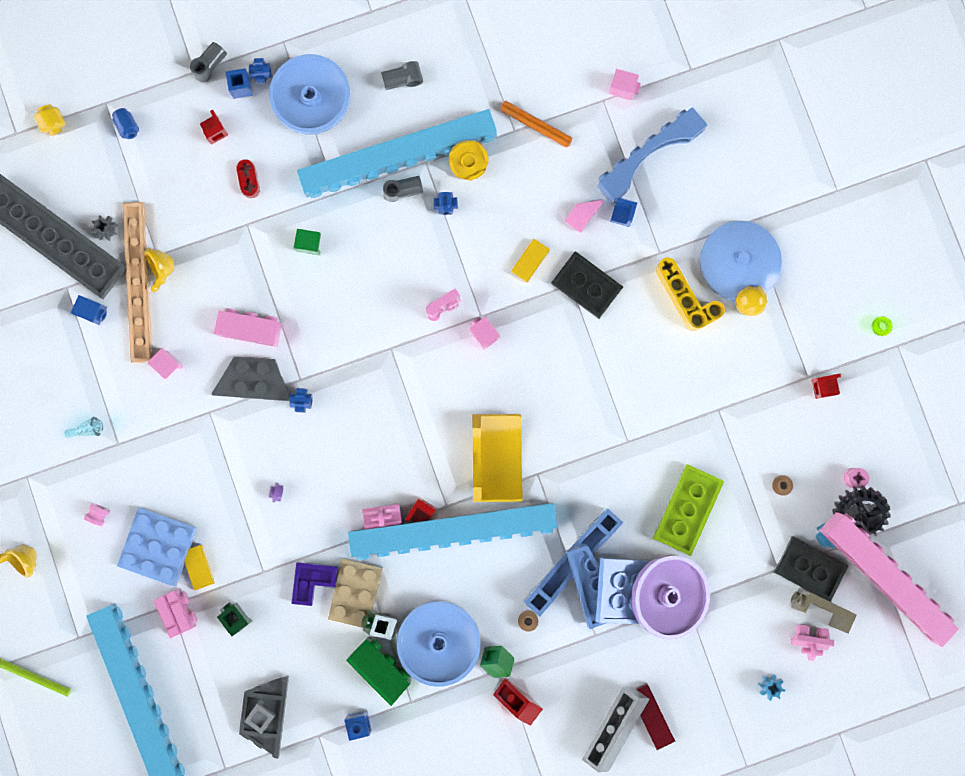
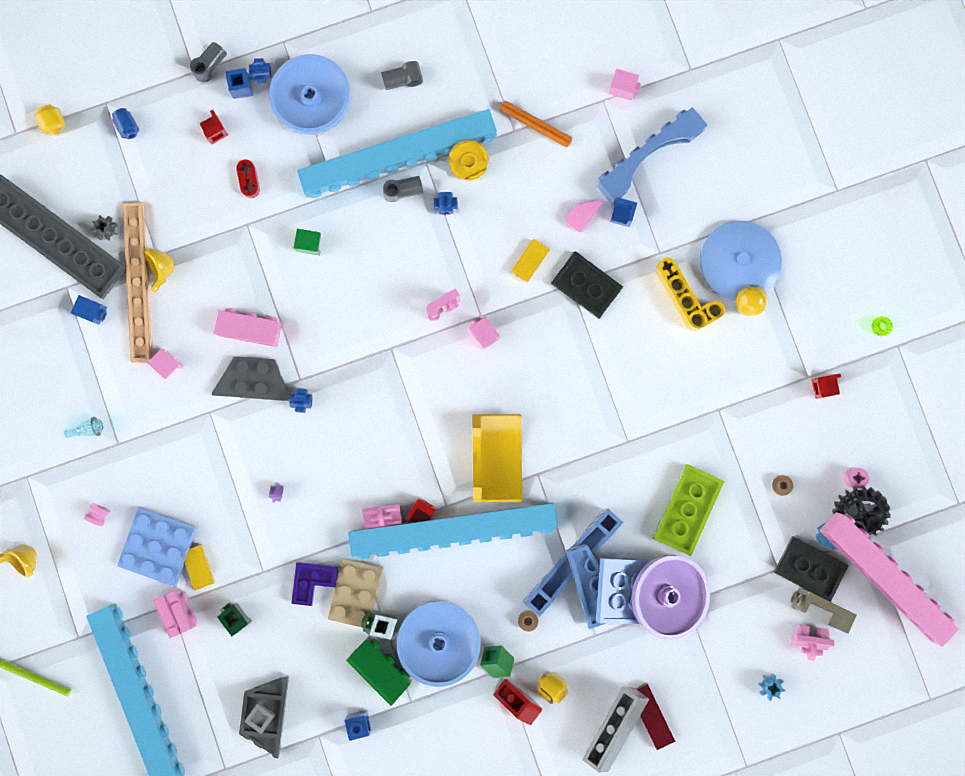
(552, 688): none -> yellow head

